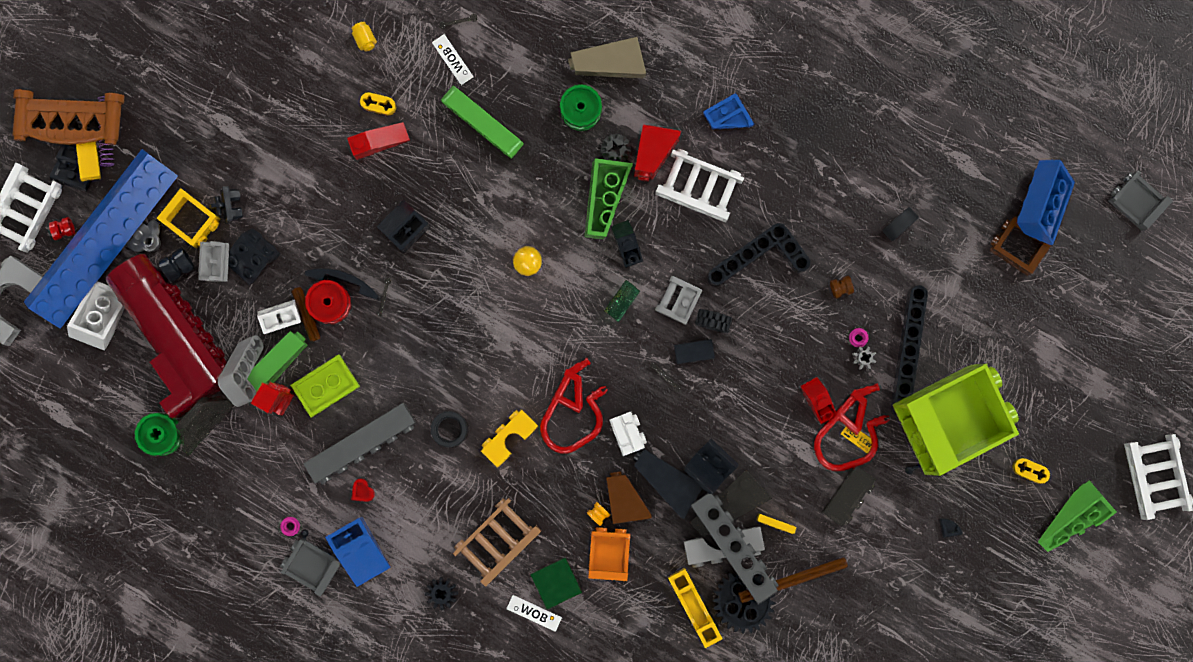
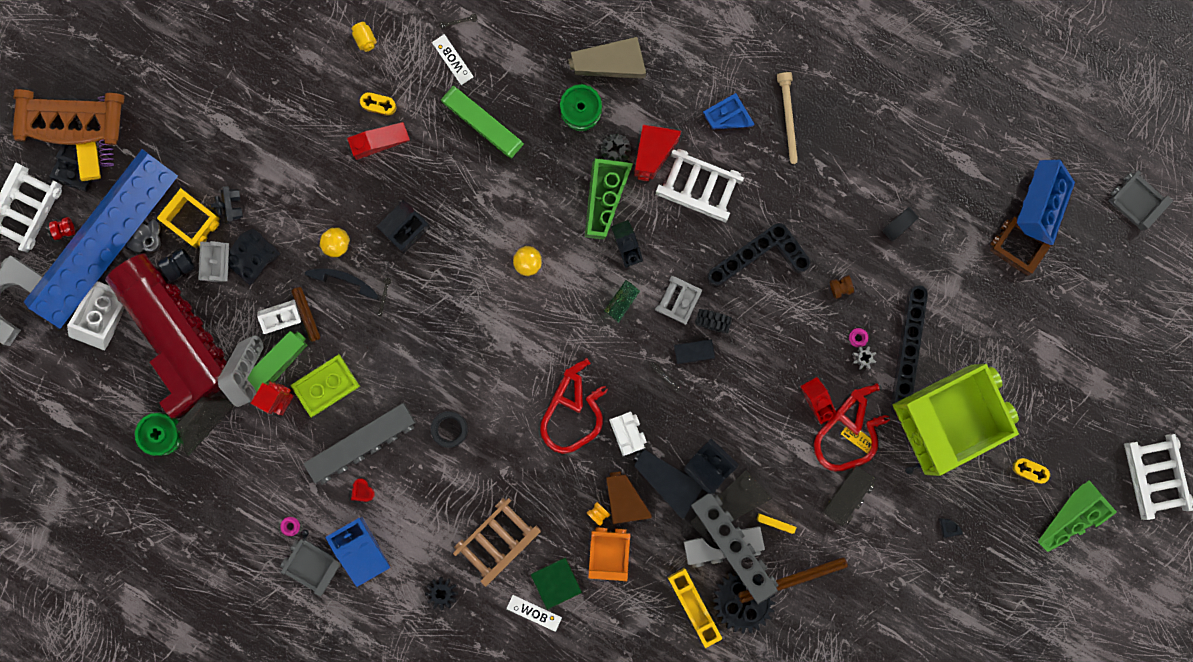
(334, 242): none -> yellow hair
(336, 310): red wheel -> none
(495, 448): yellow arch -> none
(785, 80): none -> tan piece

